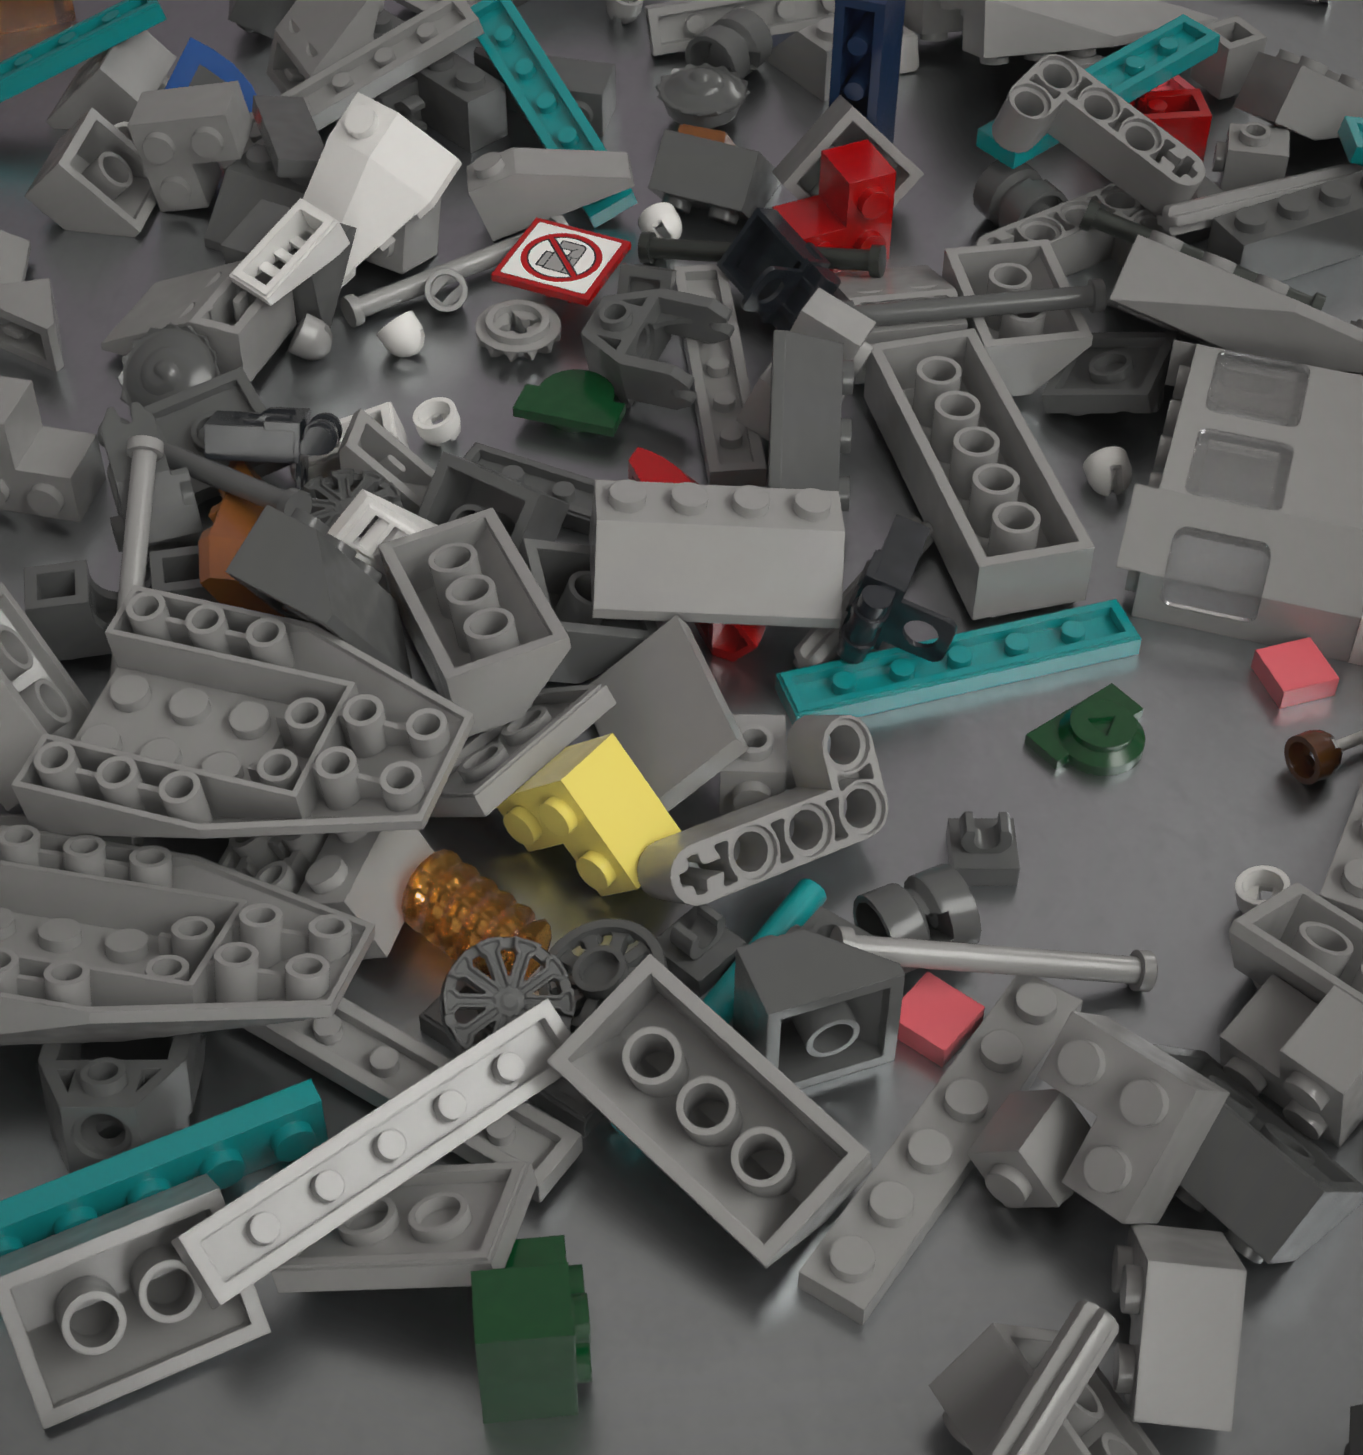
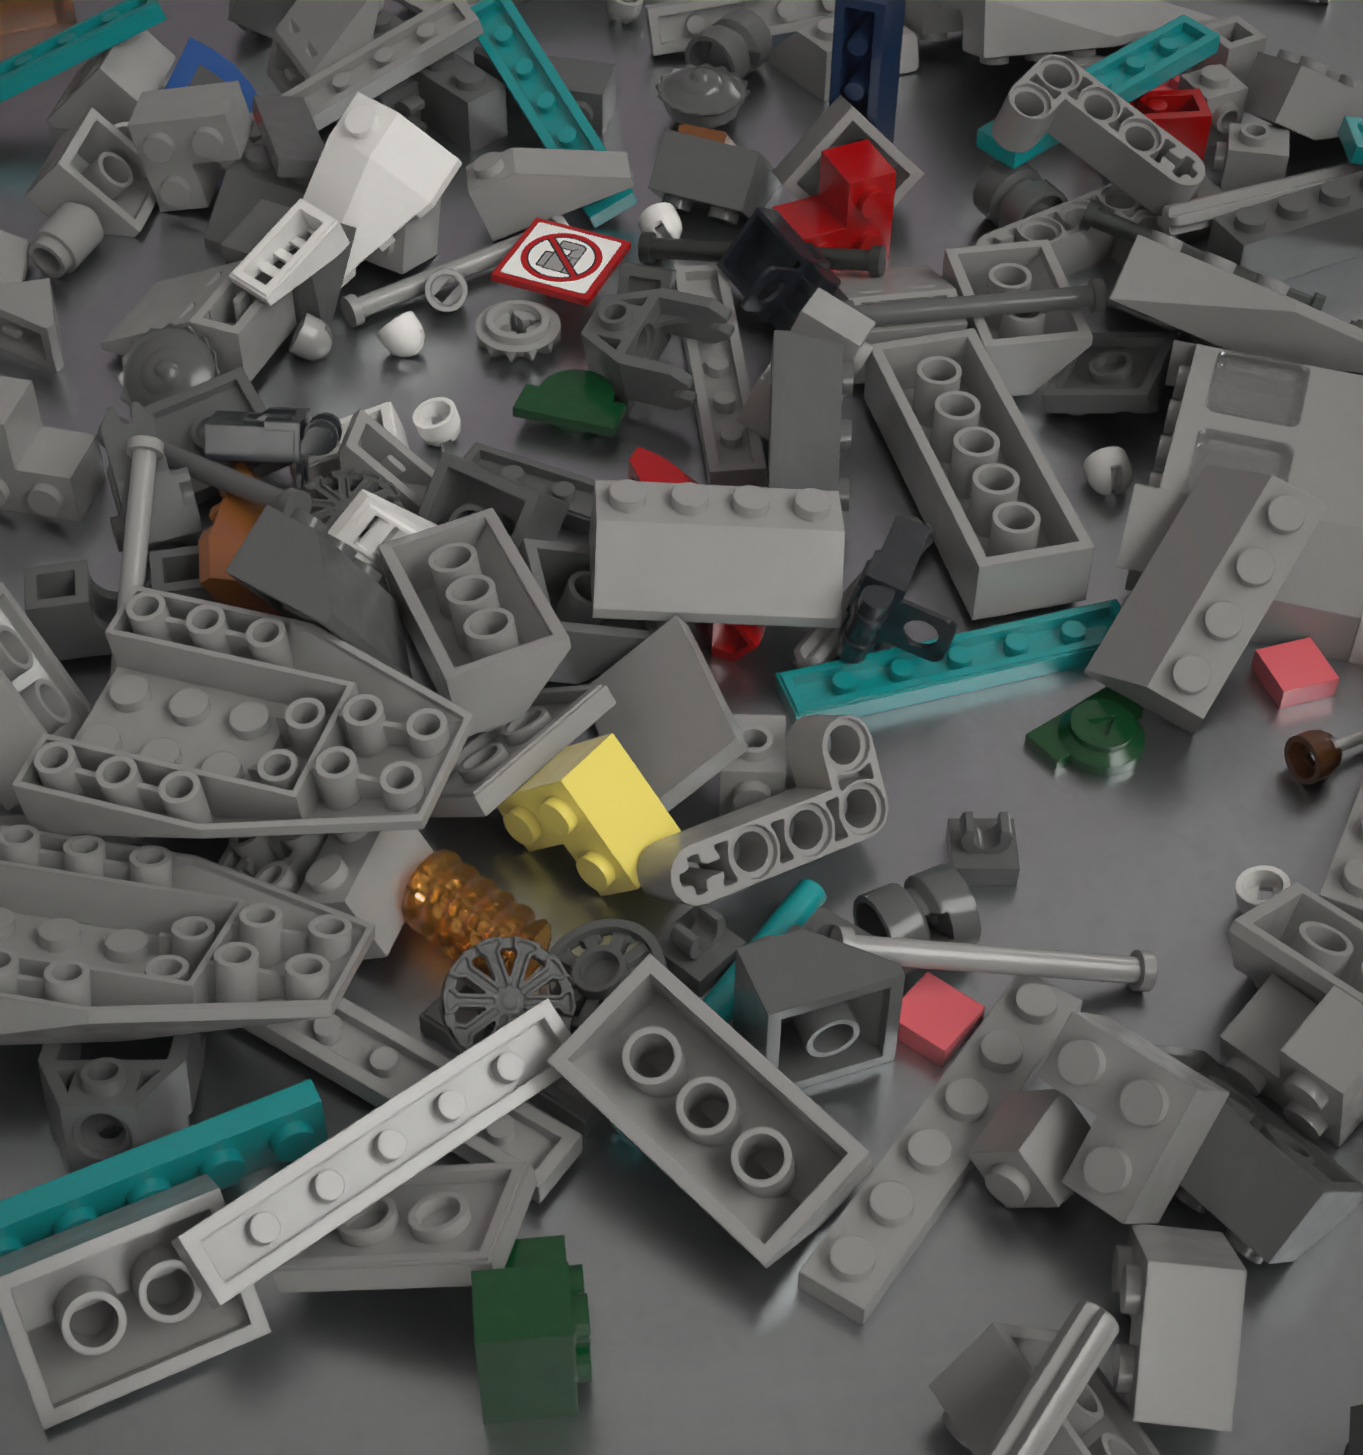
(66, 239): none -> light grey brick
(1205, 592): none -> light grey slope
(1223, 95): none -> light grey brick

